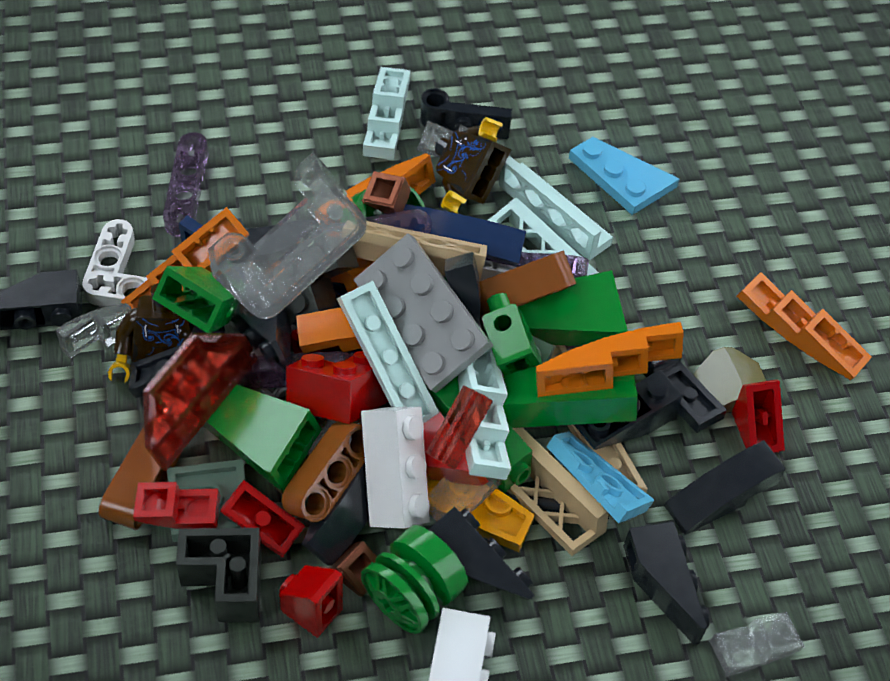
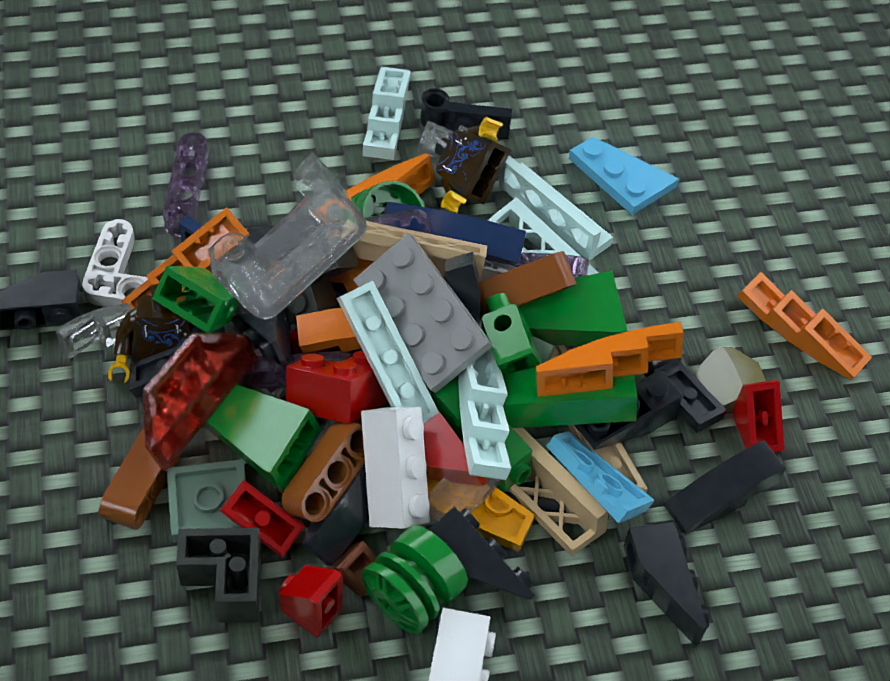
(177, 508): red slope -> none
(387, 192): copper slope -> none
(459, 427): clear red tile -> none
(757, 644): clear slope -> none

